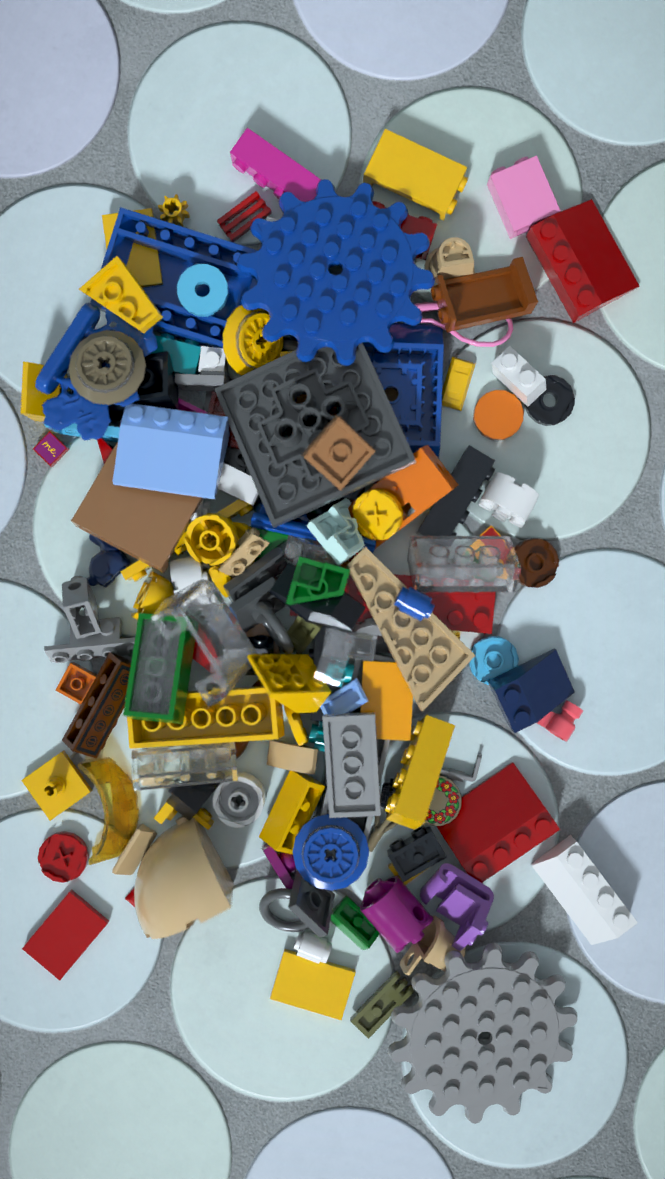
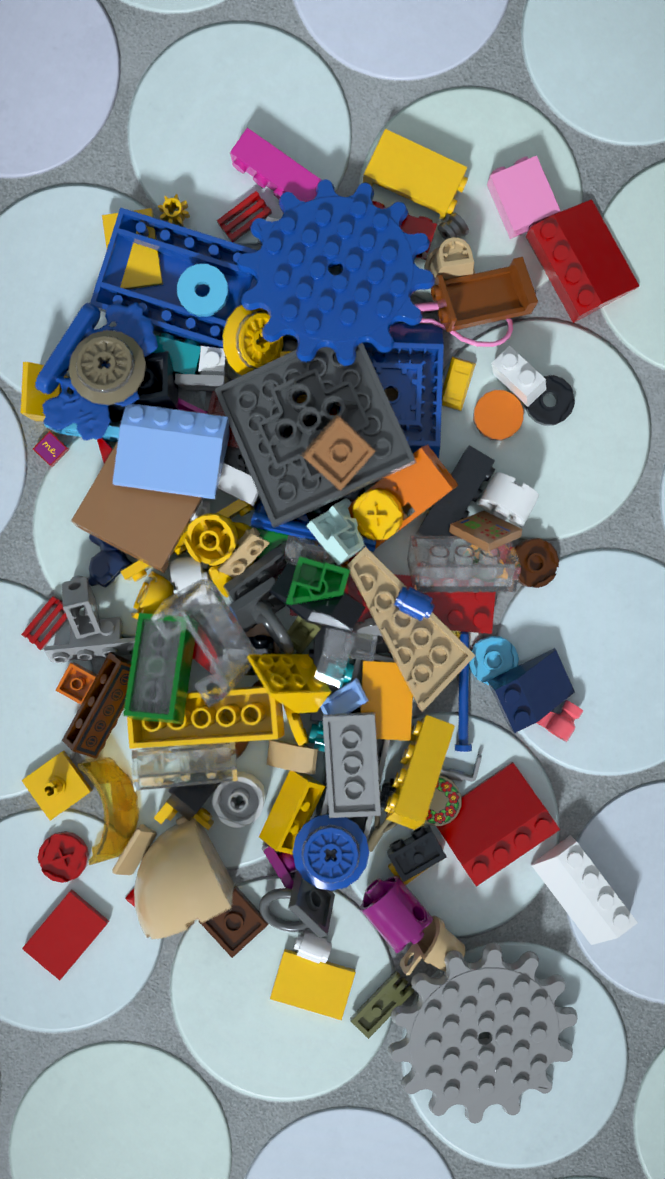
(34, 638): none -> red tile
(123, 295): yellow wing -> none
(237, 925): none -> reddish brown tile
(354, 923): green slope -> none
(453, 227): none -> flat silver wheel
(463, 745): none -> blue bar
(464, 902): medium lavender piece -> none
(485, 530): none -> medium nougat tile

